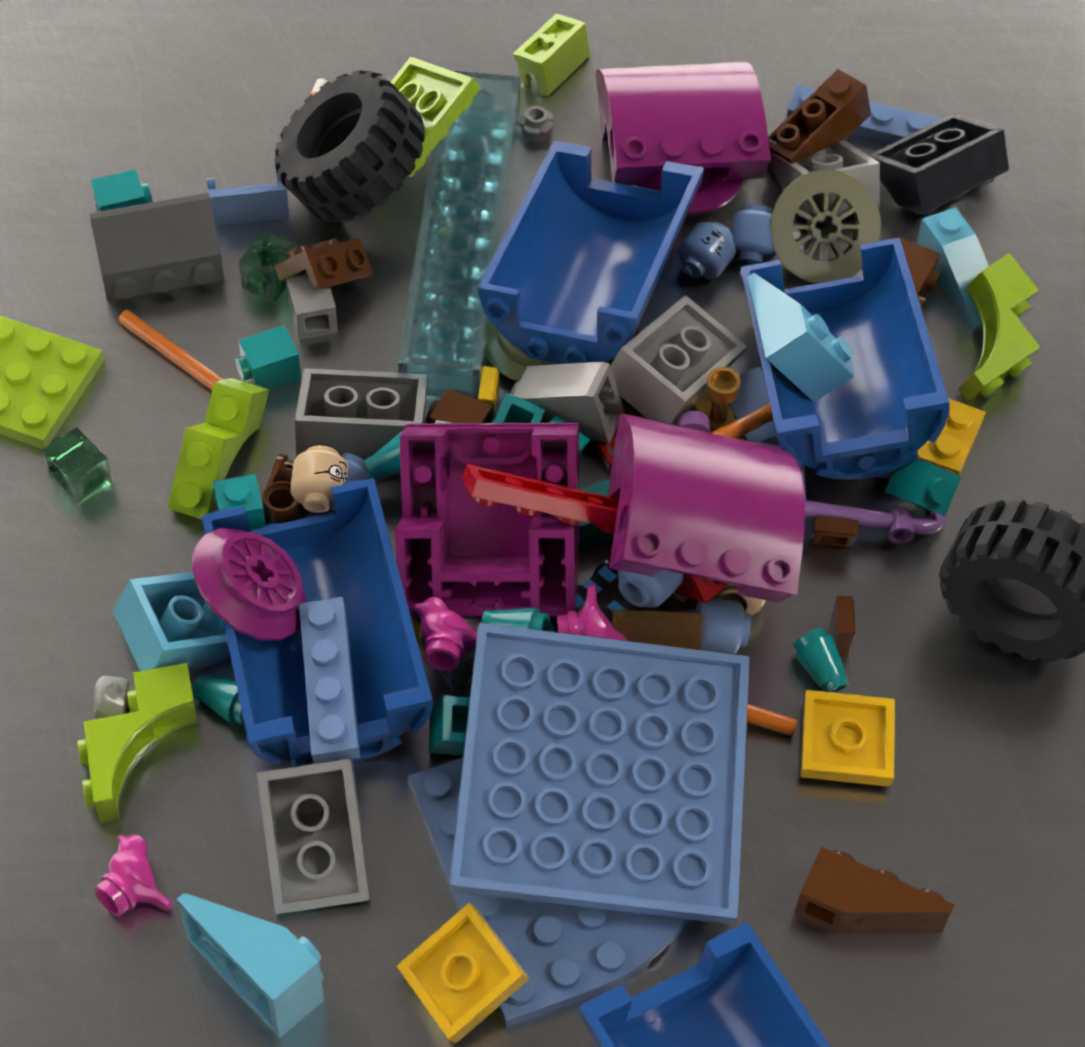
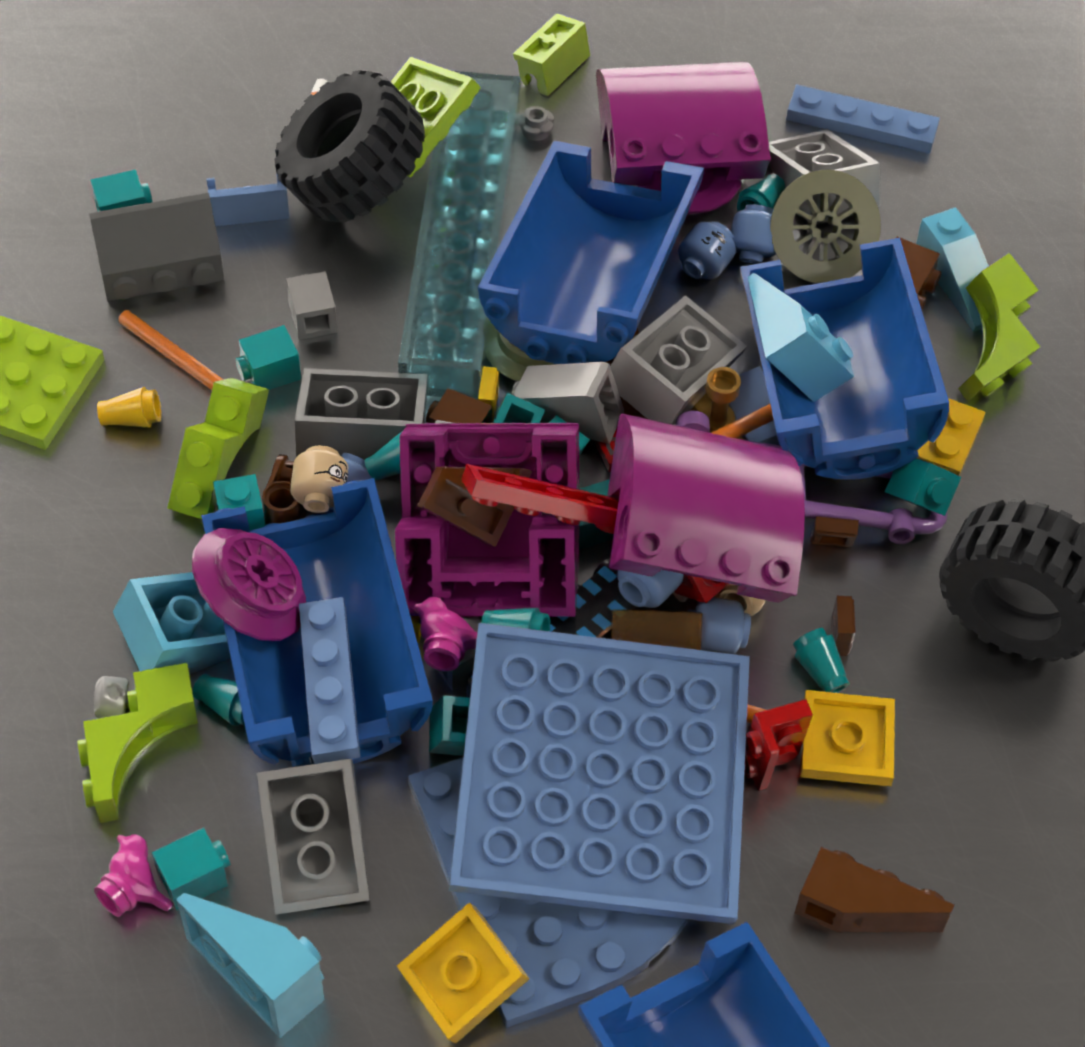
(77, 465): clear green brick -> none
(133, 408): none -> yellow cone
(192, 866): none -> teal brick
(259, 263): clear green brick -> none
(327, 264): reddish brown bracket -> none
(451, 502): none -> reddish brown wing
(589, 620): dark pink animal -> none
(762, 193): none -> teal cone
(775, 739): none -> red bracket
(822, 118): reddish brown slope -> none
(942, 162): black slope -> none

